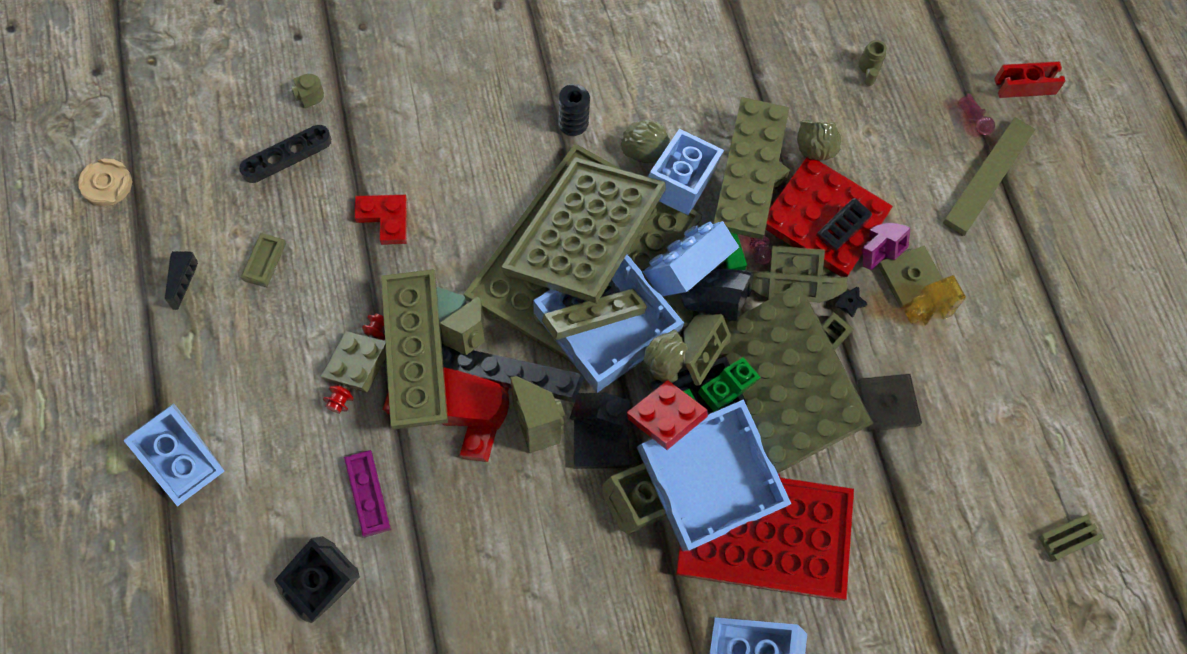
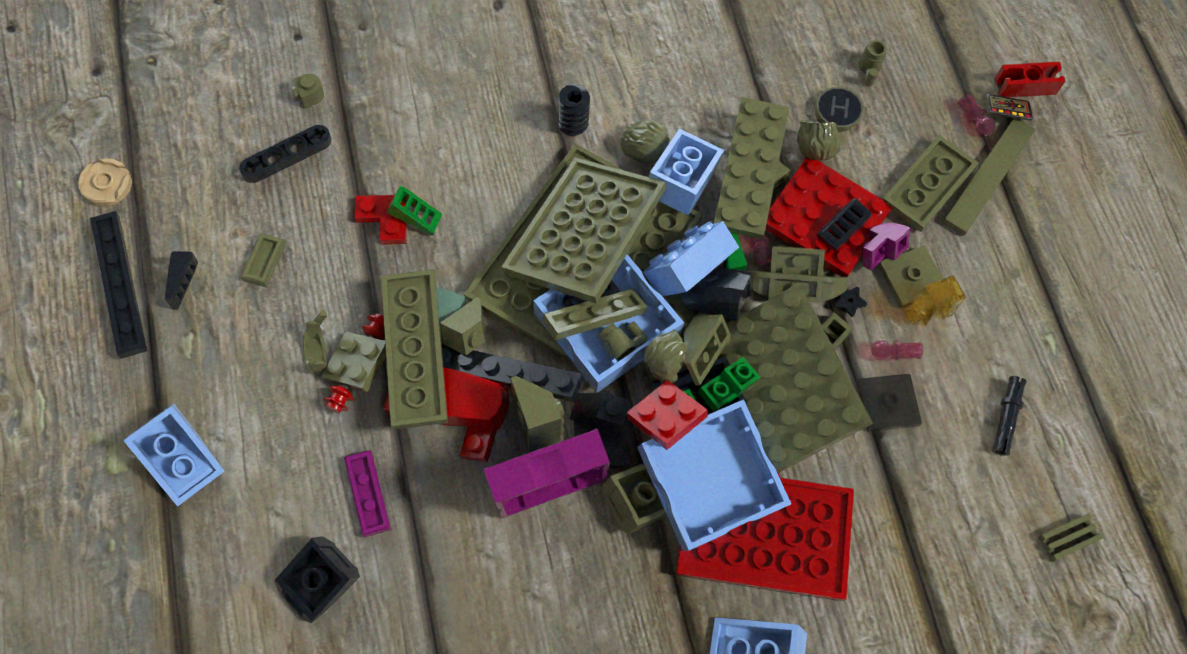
(118, 285): none -> black plate
(314, 345): none -> olive helmet
(403, 213): none -> green slope
(548, 473): none -> magenta tile
(618, 343): none -> olive piece
(839, 106): none -> black tile
(882, 350): none -> clear pink pin
(930, 183): none -> olive plate
(1008, 107): none -> piece
(1011, 405): none -> black pin

